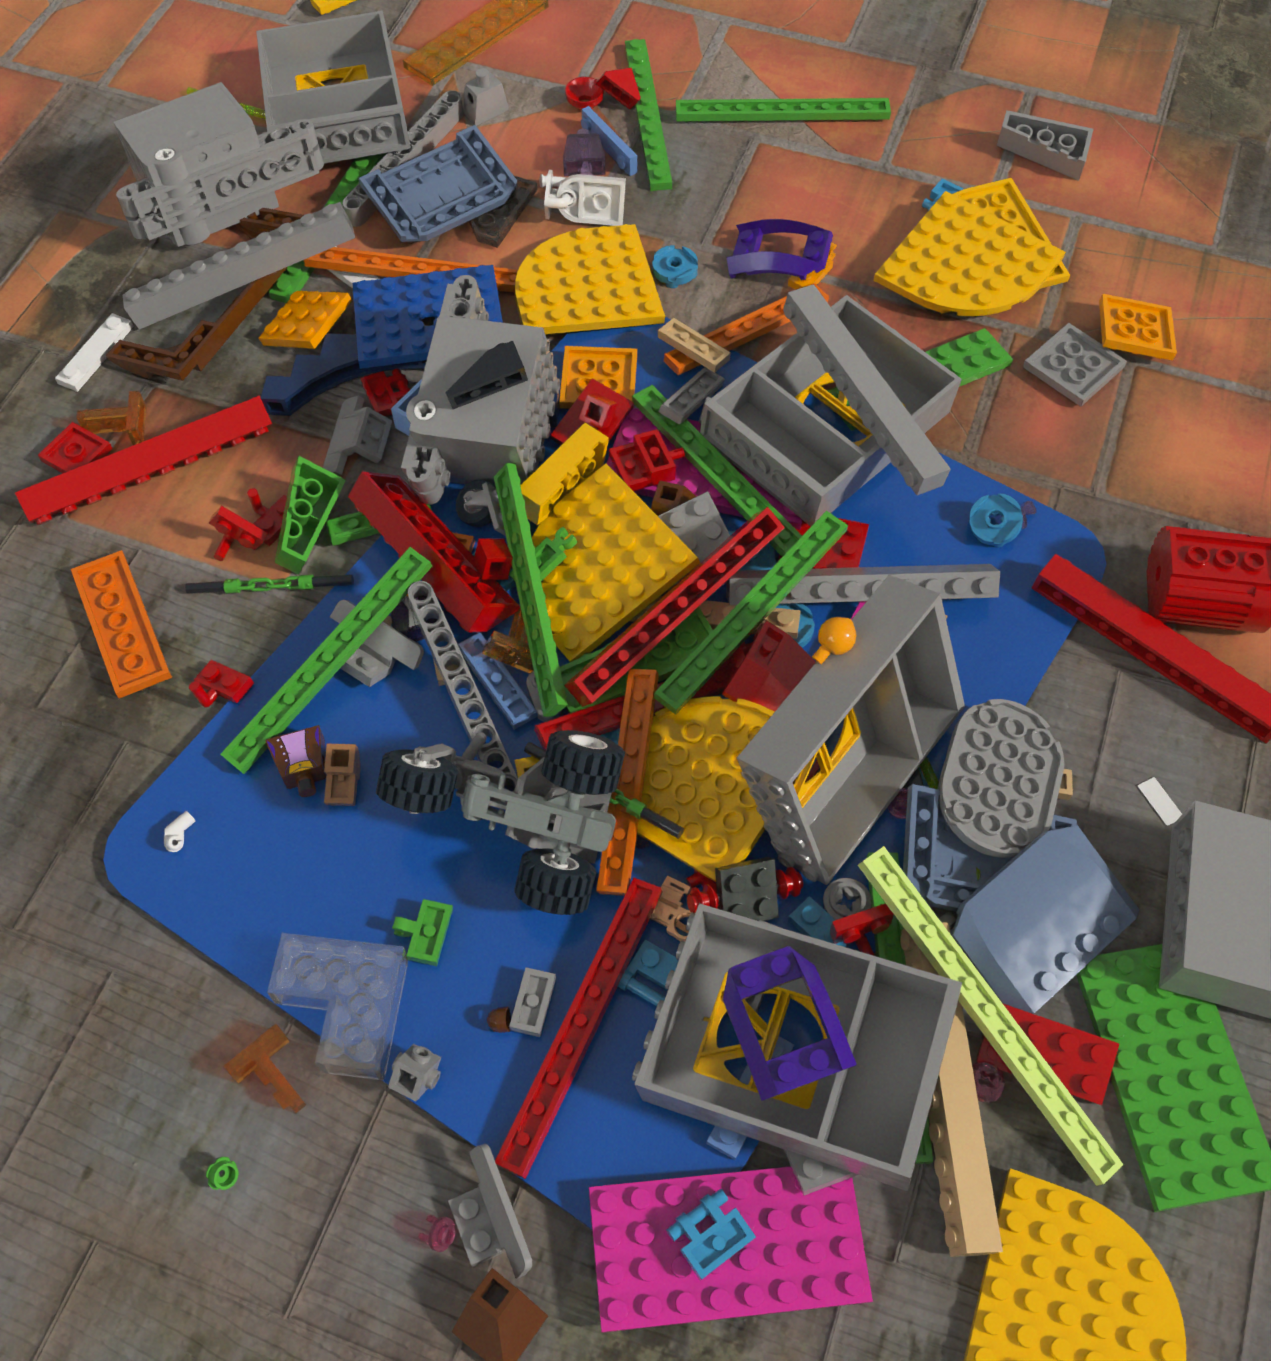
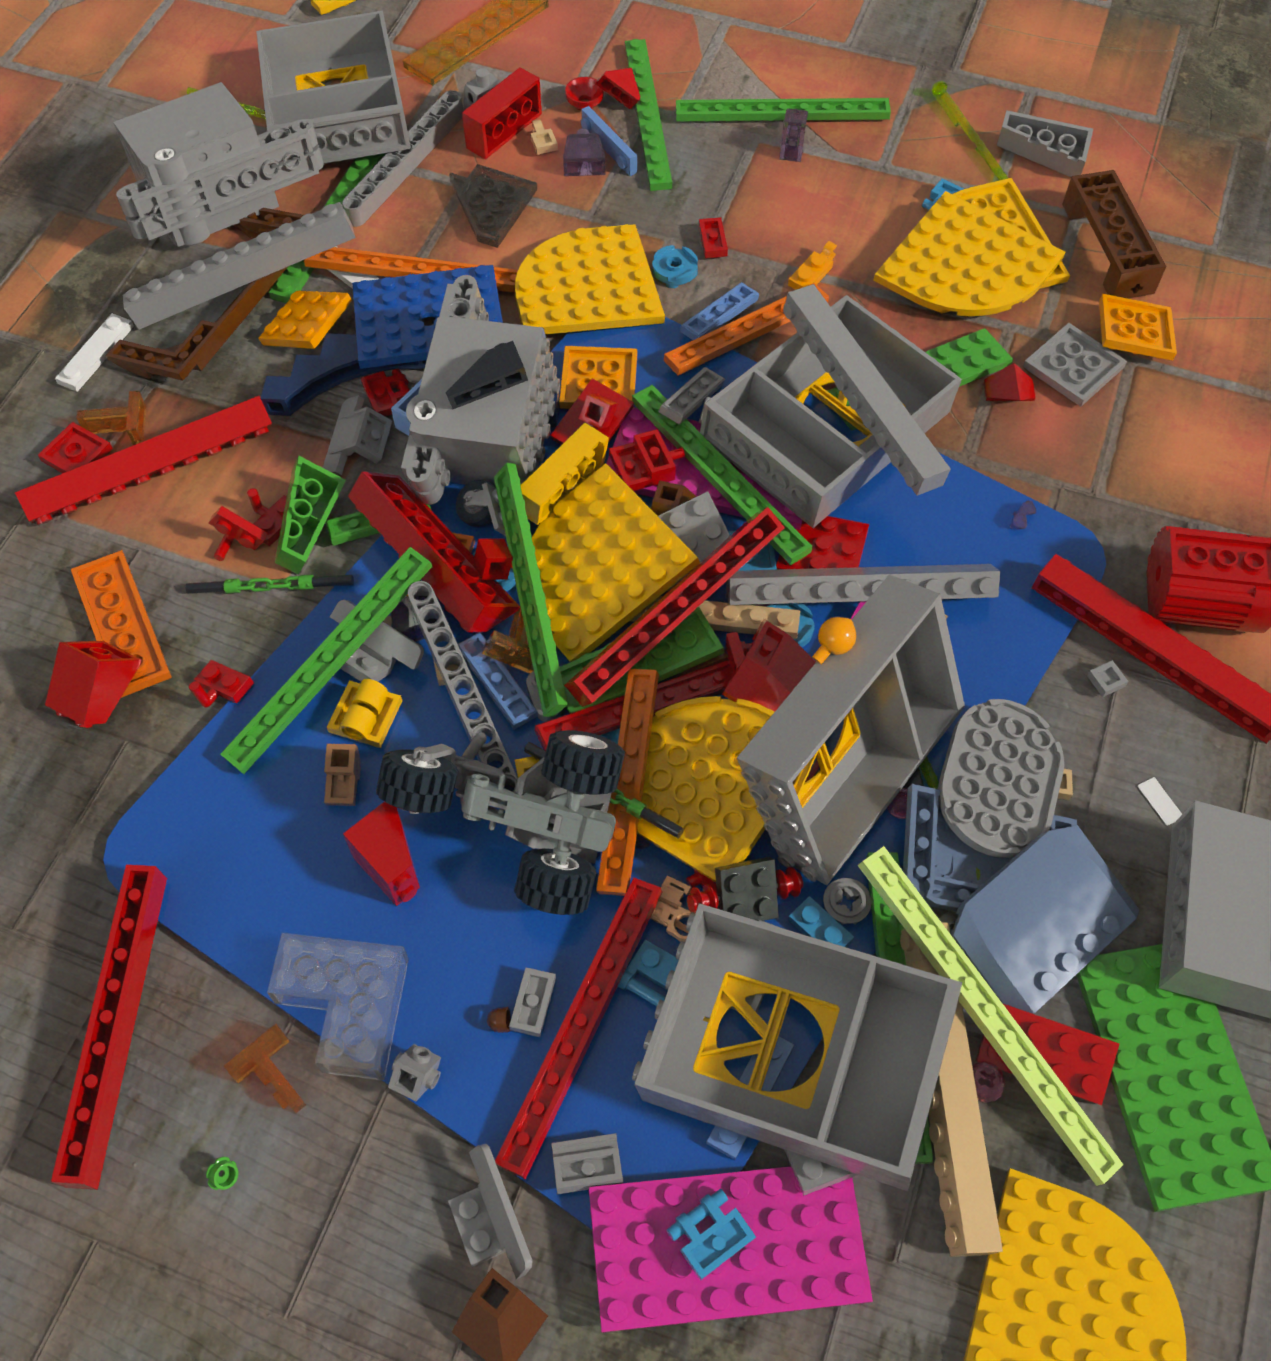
(89, 680): none -> red slope
(110, 1030): none -> red brick
(175, 832): white arm -> none
(300, 758): reddish brown torso -> none
(365, 712): none -> yellow plate
(383, 852): none -> red slope
(427, 932): bright green plate -> none
(441, 187): sand blue slope -> none
(441, 1233): clear pink plate -> none
(502, 113): none -> red brick
(542, 139): none -> tan plate
(550, 553): bright green plate -> none
(585, 198): white plate -> none
(586, 1163): none -> light grey plate
(694, 345): tan plate -> none
(713, 237): none -> red plate
(720, 311): none -> medium blue plate
(749, 613): bright green plate -> none
(752, 261): dark purple wedge -> none
(793, 129): none -> torso
(803, 1064): dark purple wedge -> none
(855, 926): red plate -> none
(957, 117): none -> clear neon green bar
(996, 505): dark azure plate -> none
(1009, 385): none -> red slope
(1107, 678): none -> light grey plate
(1132, 255): none -> reddish brown plate

